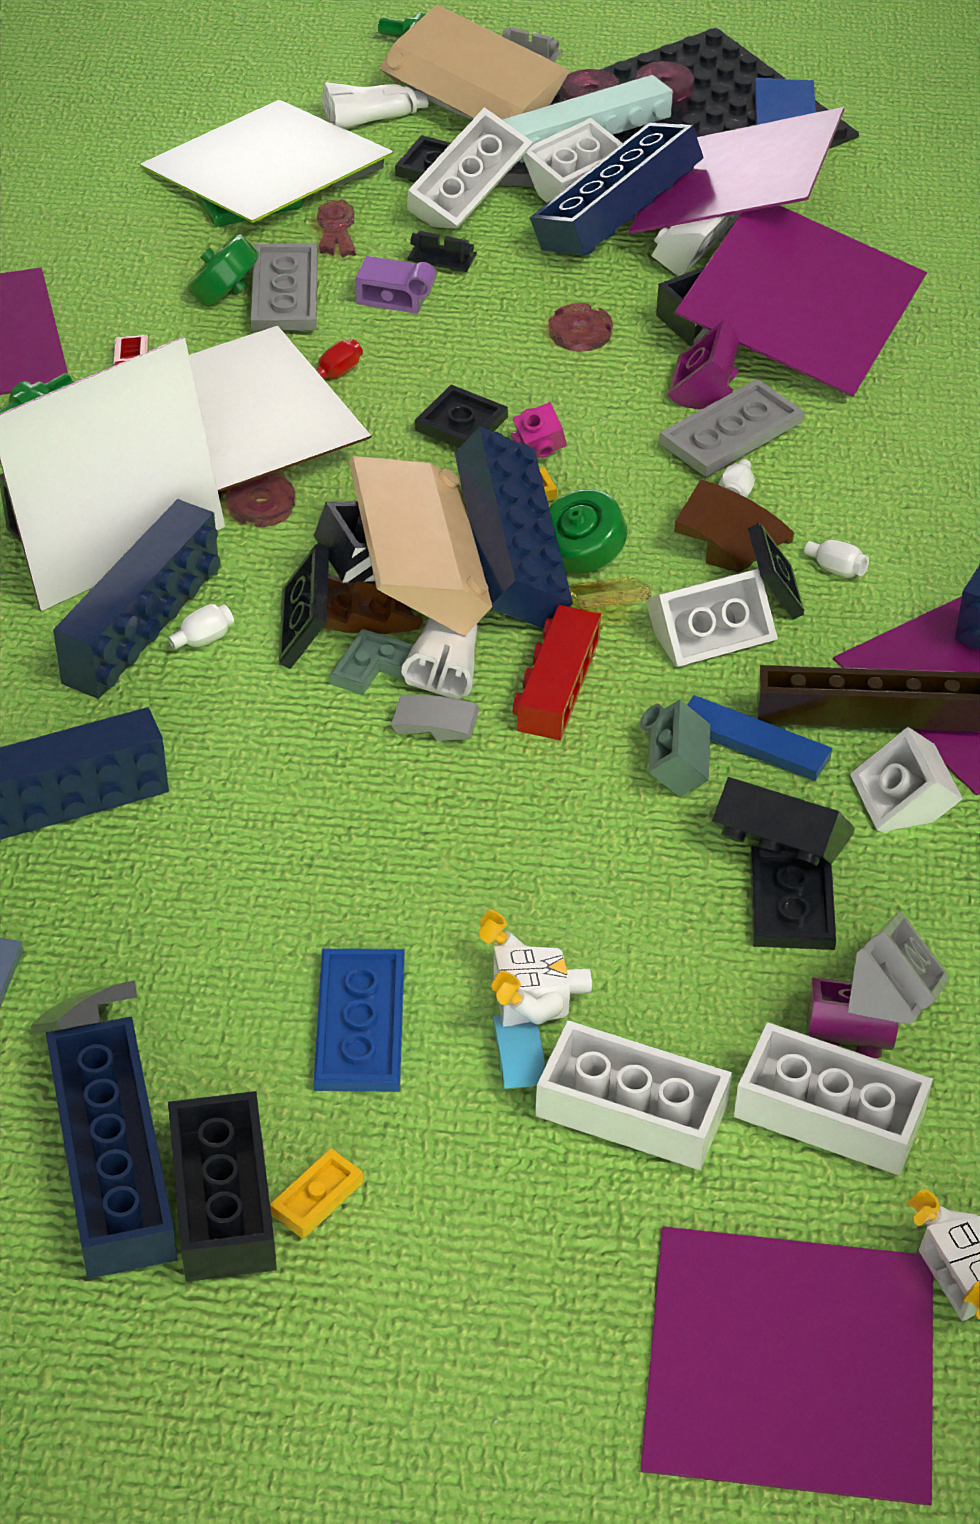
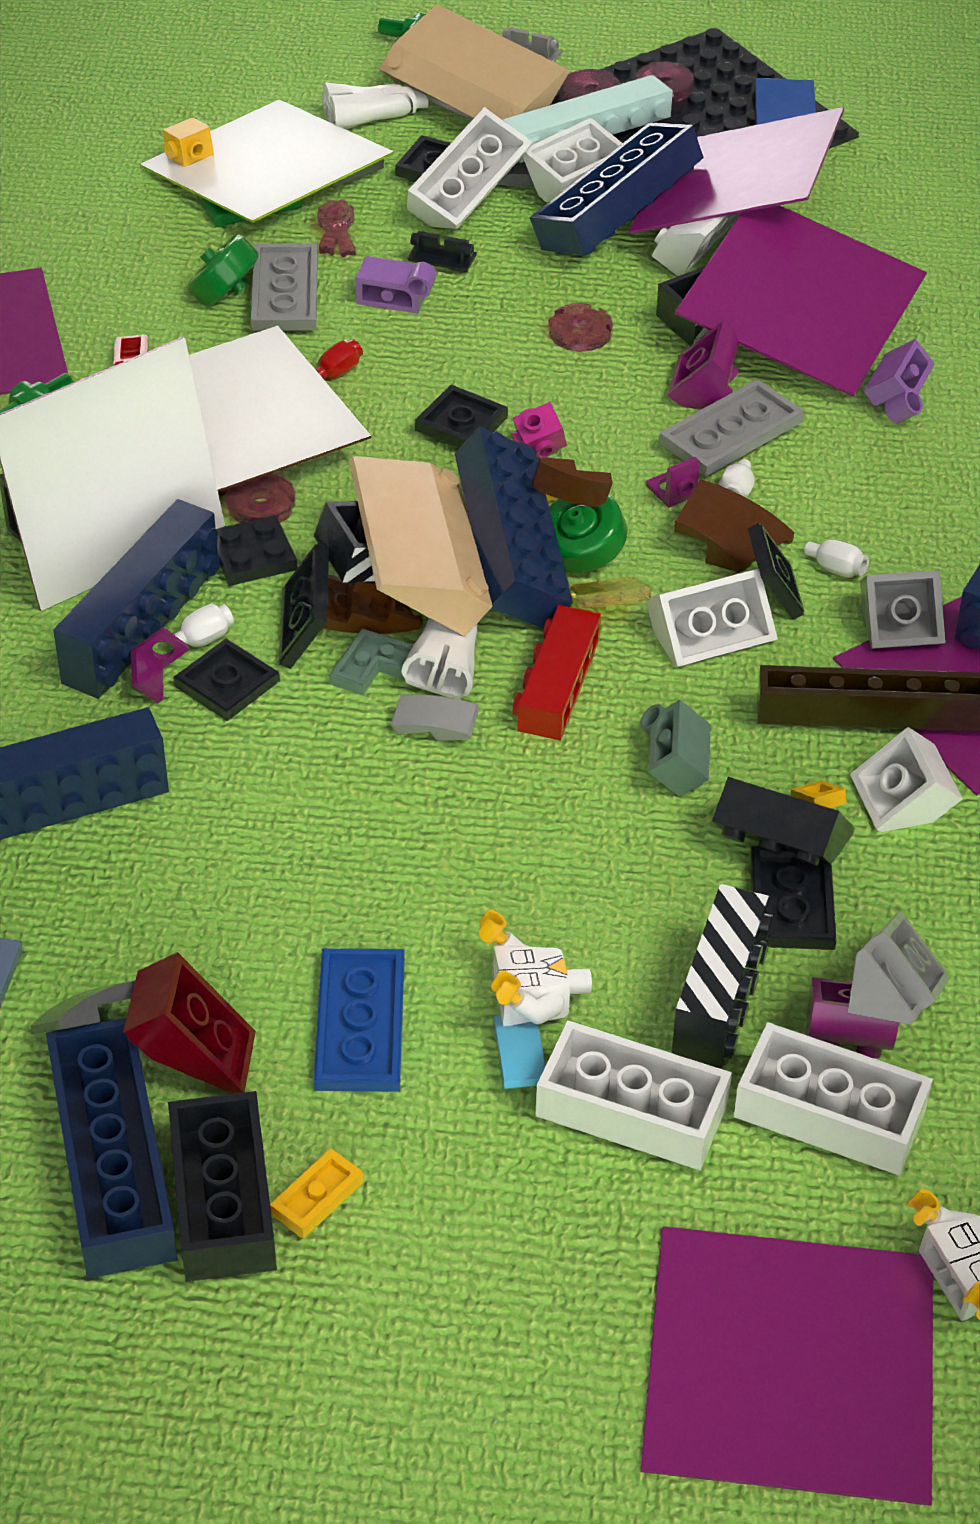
(148, 665): none -> magenta bracket
(188, 142): none -> yellow brick
(189, 1025): none -> dark red slope
(226, 679): none -> black tile
(254, 550): none -> black plate
(562, 480): none -> reddish brown slope
(679, 480): none -> magenta bracket
(722, 977): none -> black brick
(762, 739): blue tile -> none
(821, 793): none -> yellow plate
(900, 380): none -> medium lavender hinge
(903, 609): none -> light grey slope

